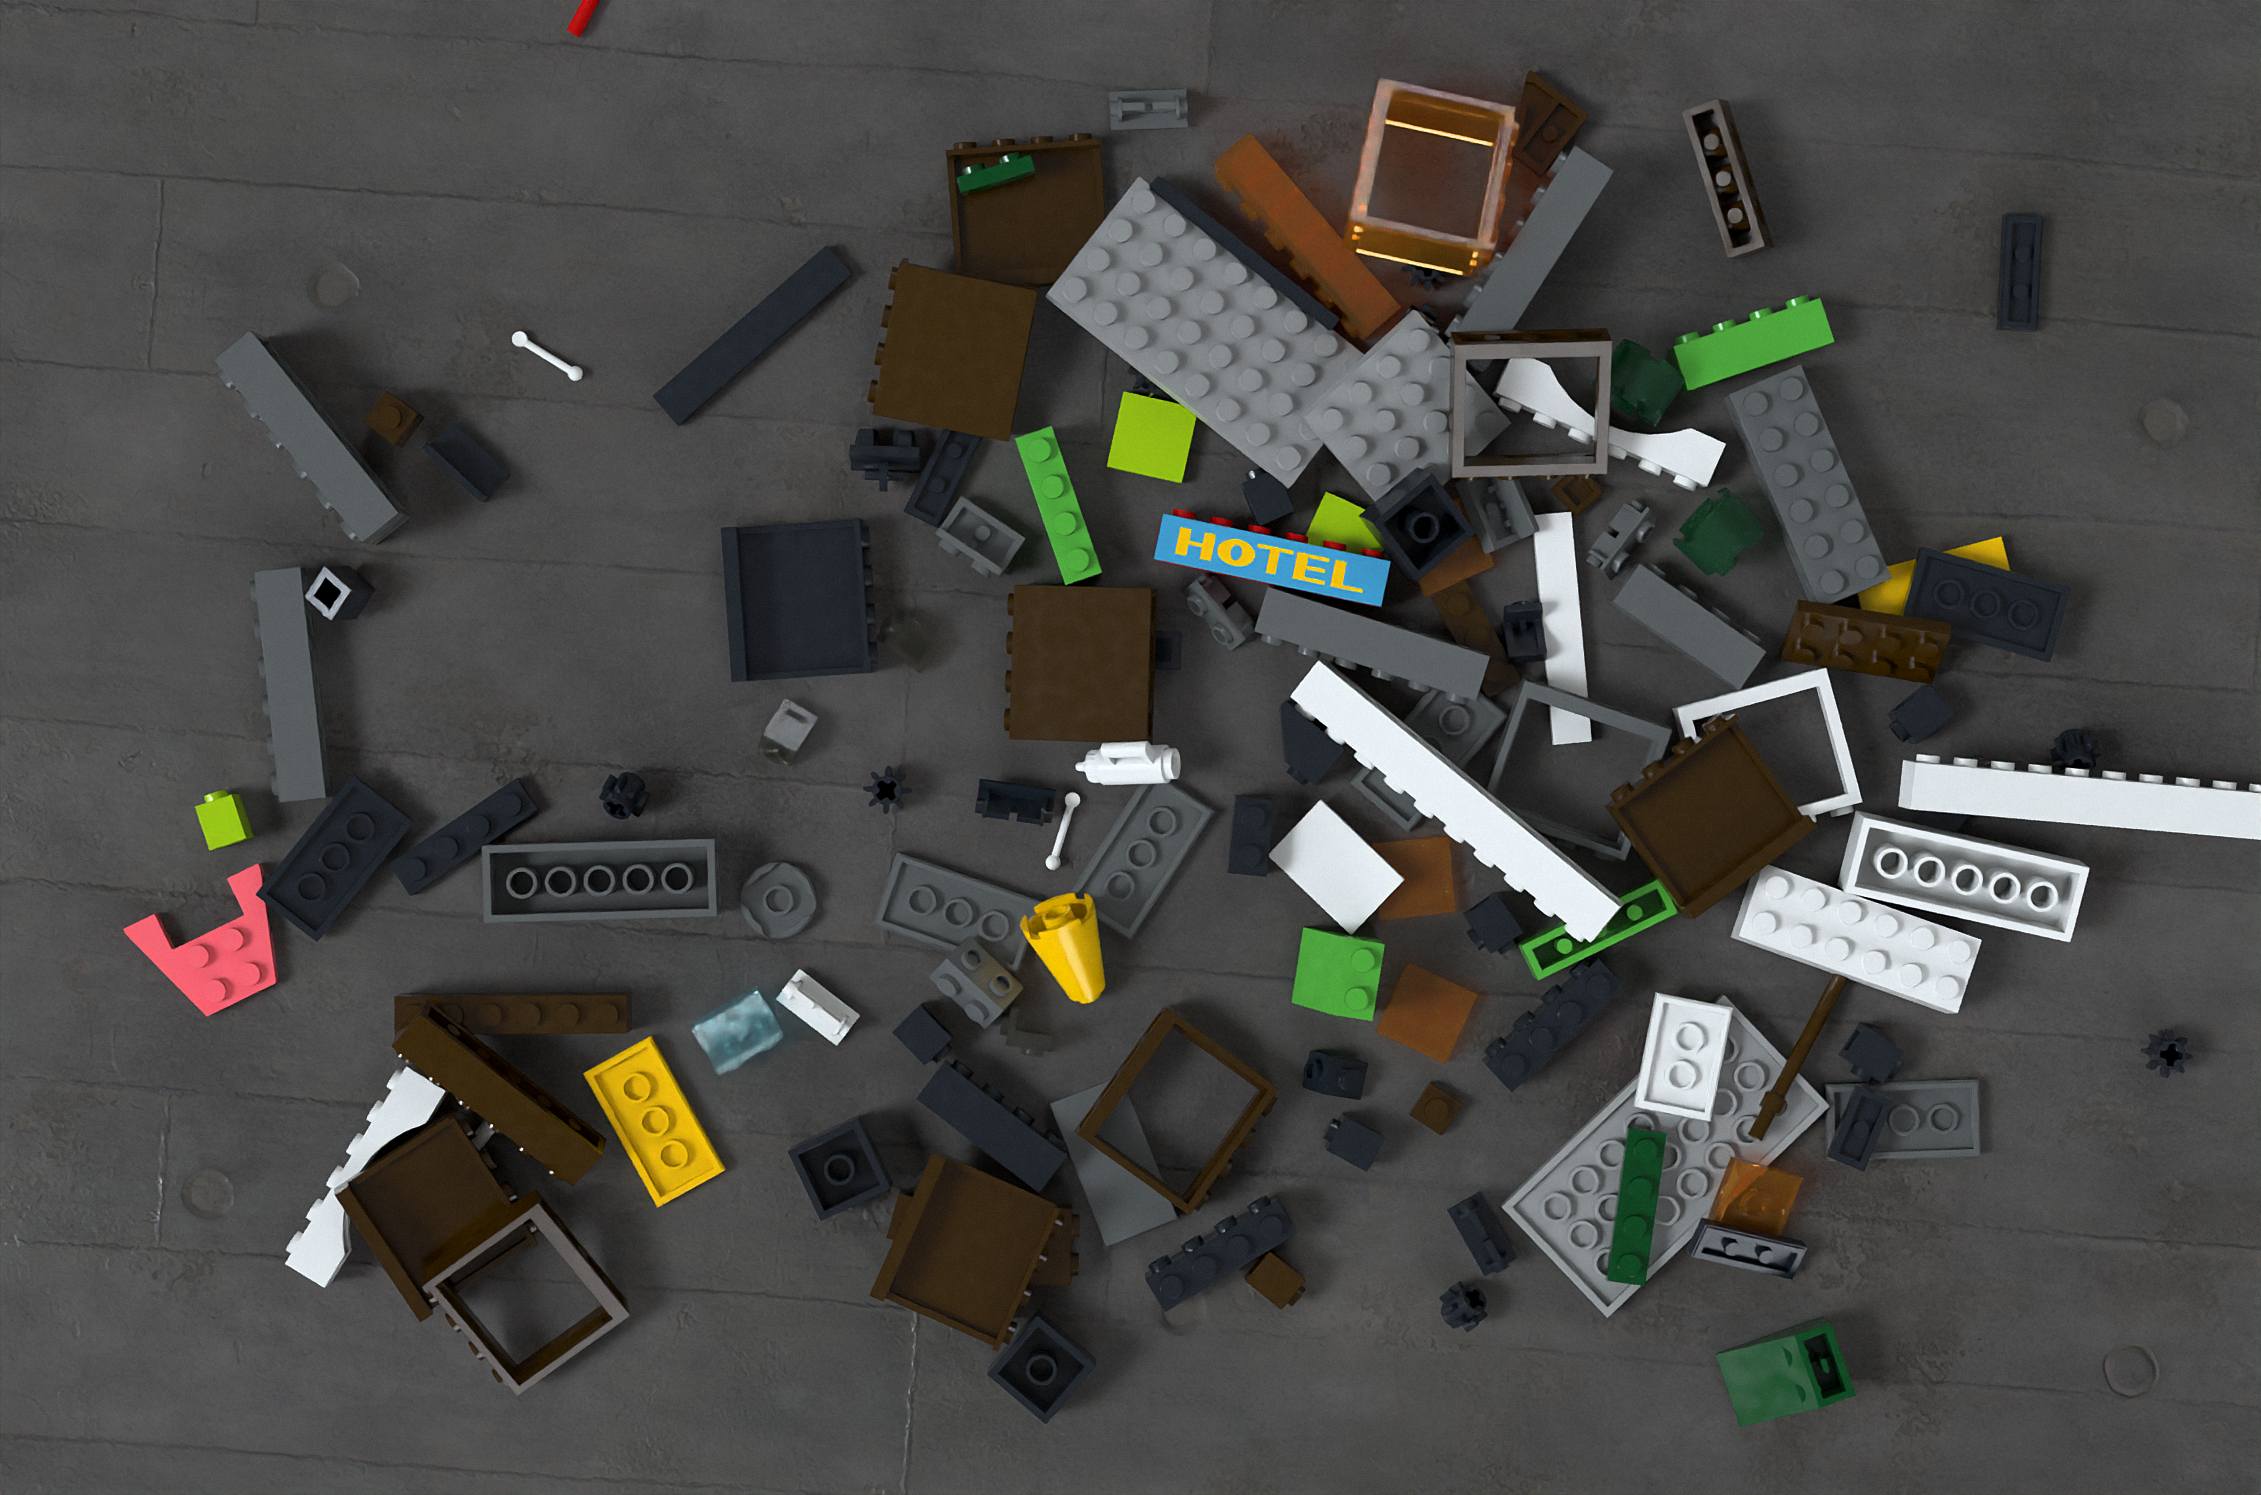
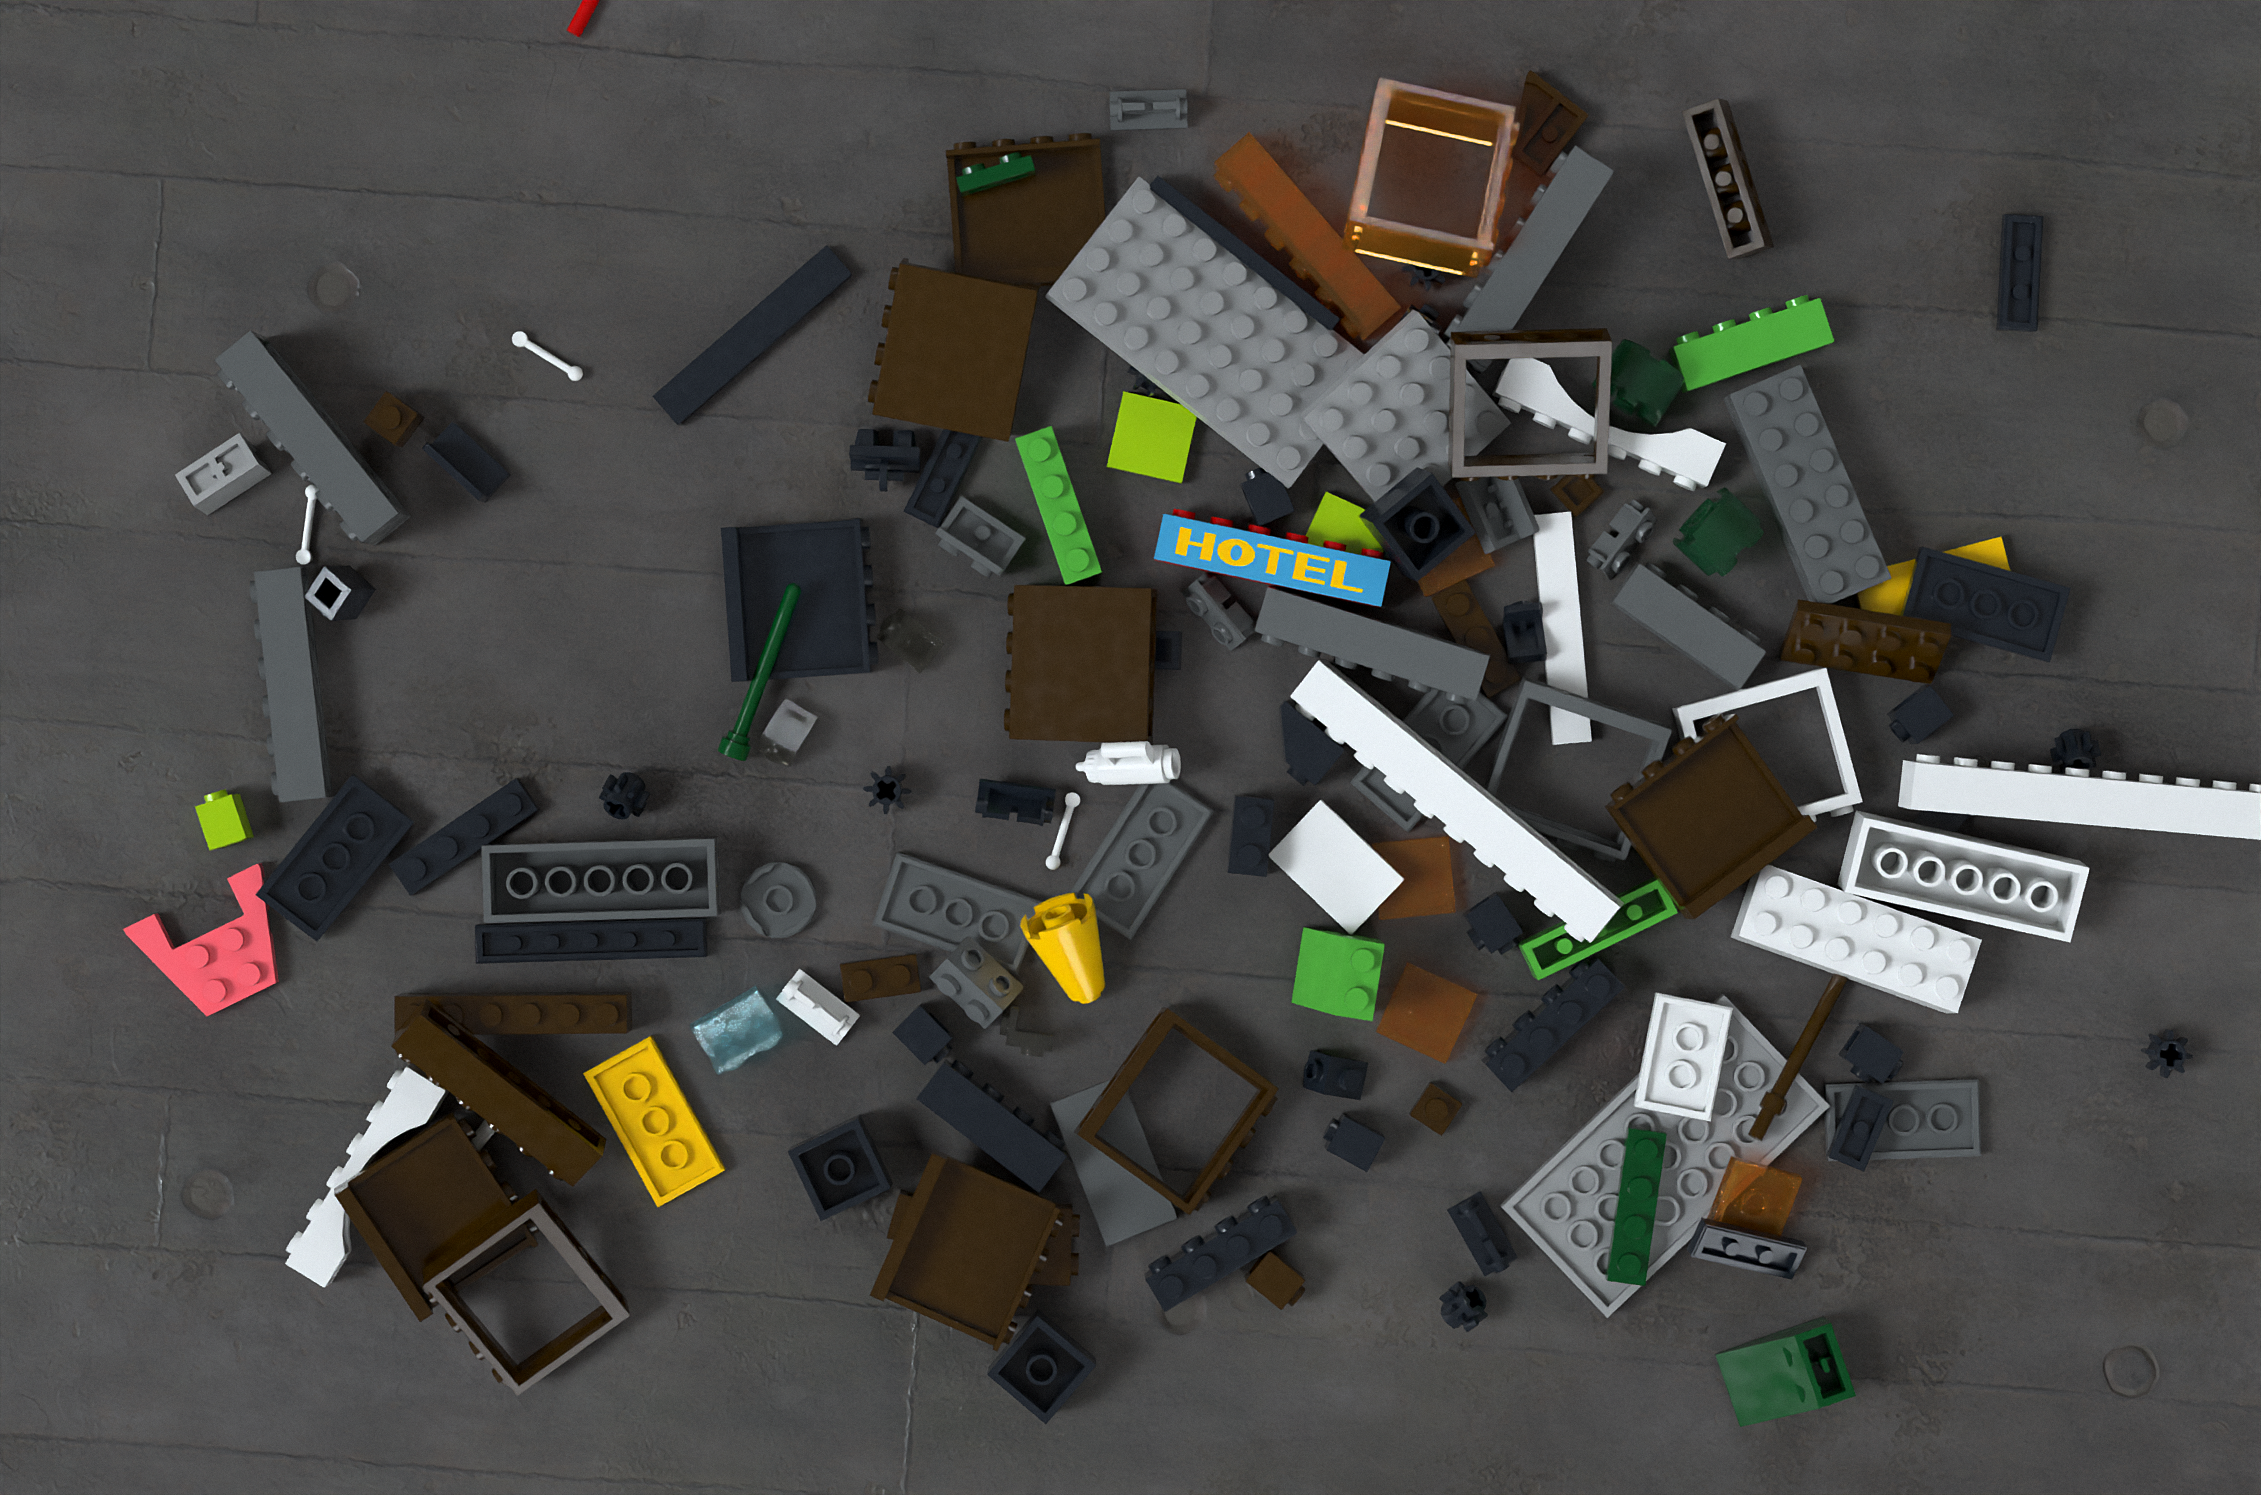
(222, 474): none -> light grey hinge
(304, 556): none -> white hinge
(591, 940): none -> black tile
(737, 742): none -> dark green piece
(880, 977): none -> dark brown plate

